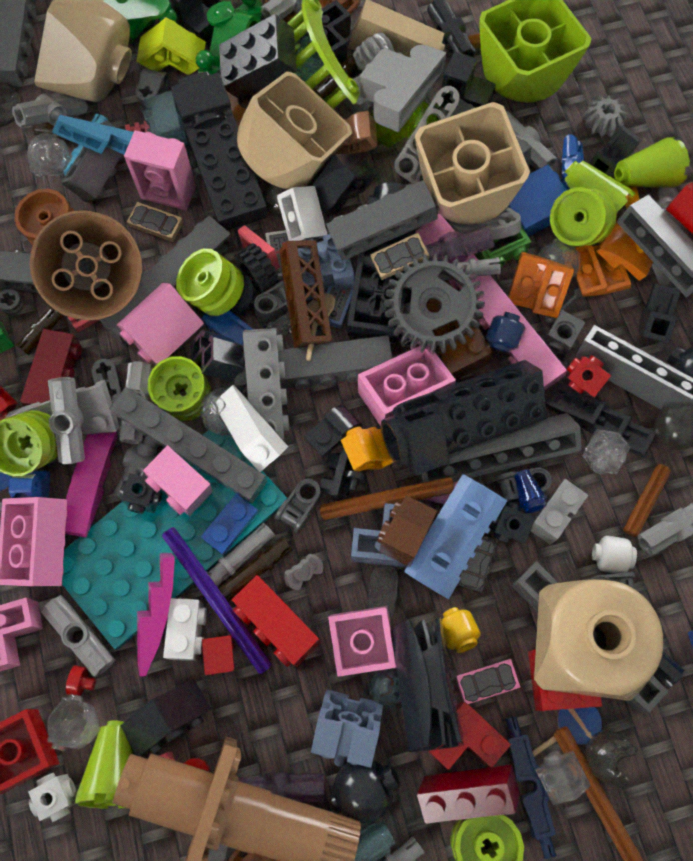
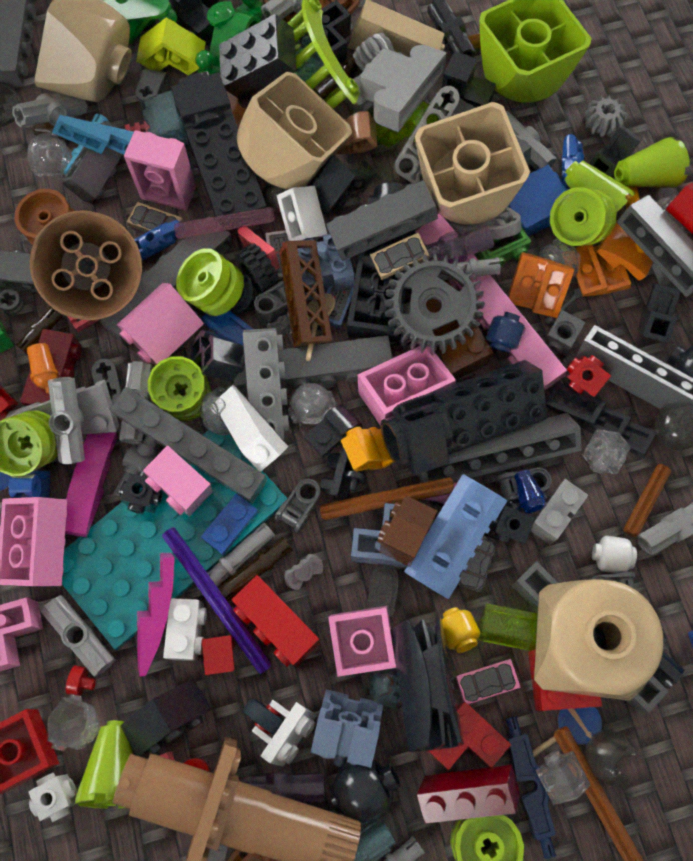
(41, 365): none -> orange piece
(156, 239): none -> blue hinge
(224, 222): none -> clear pink axle
(286, 732): none -> white plate
(310, 403): none -> clear cap
(509, 627): none -> clear neon green hinge

